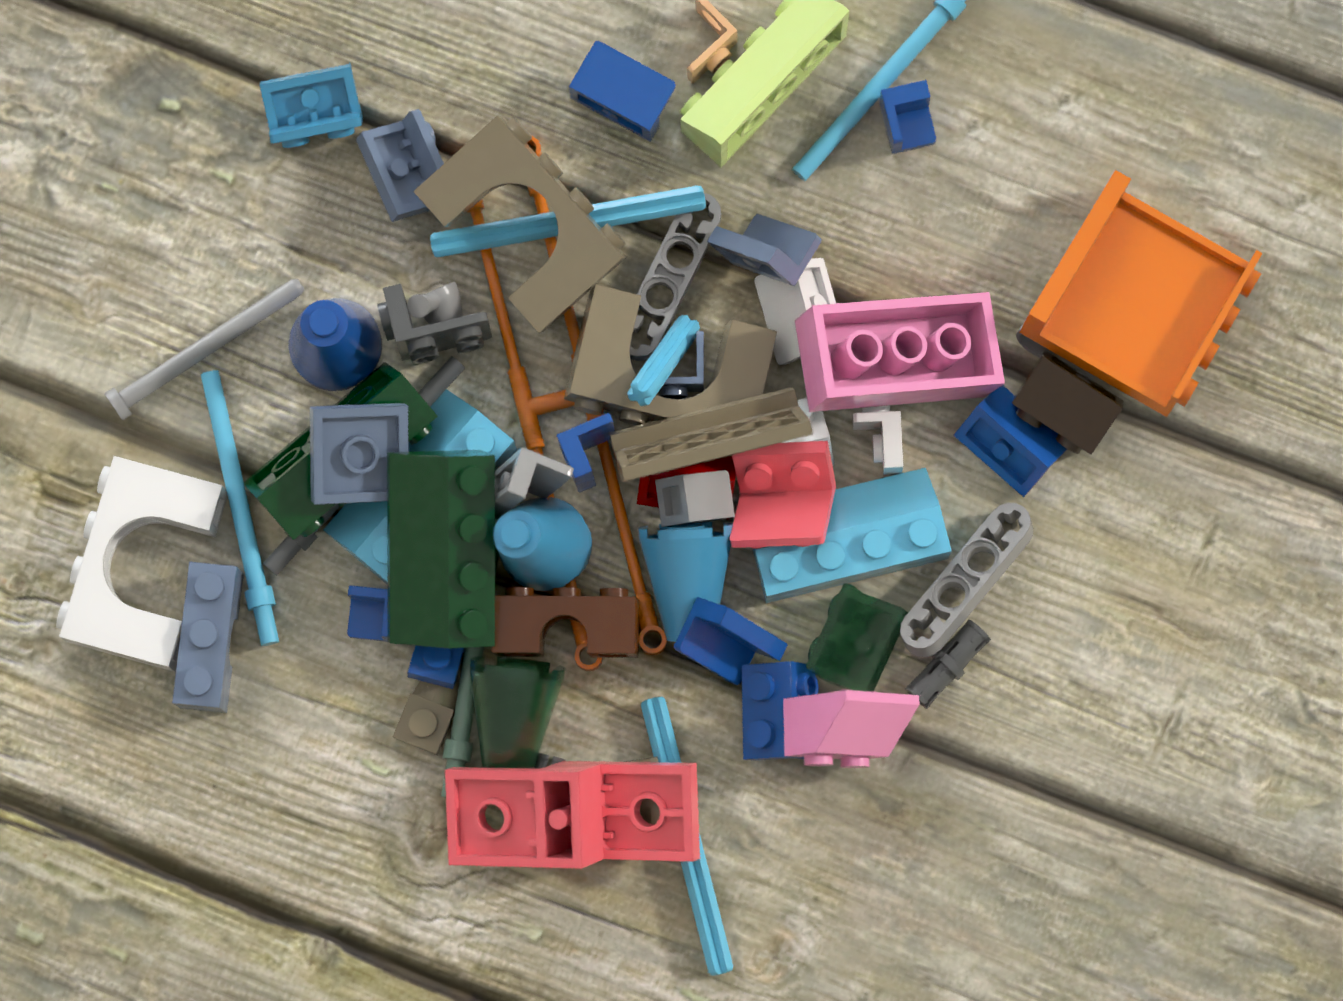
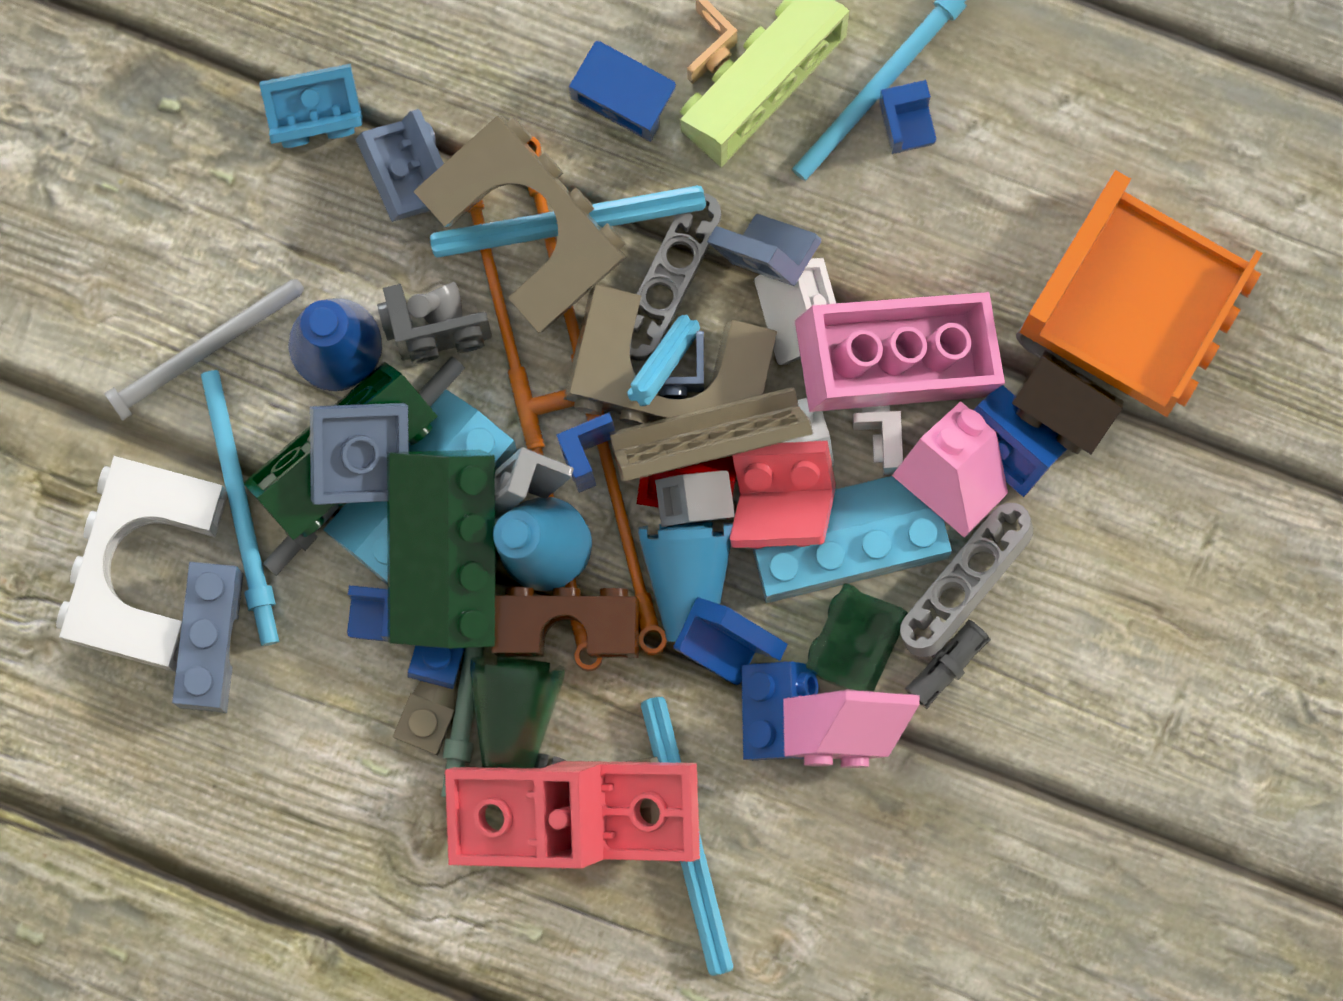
(957, 469): none -> bright pink slope

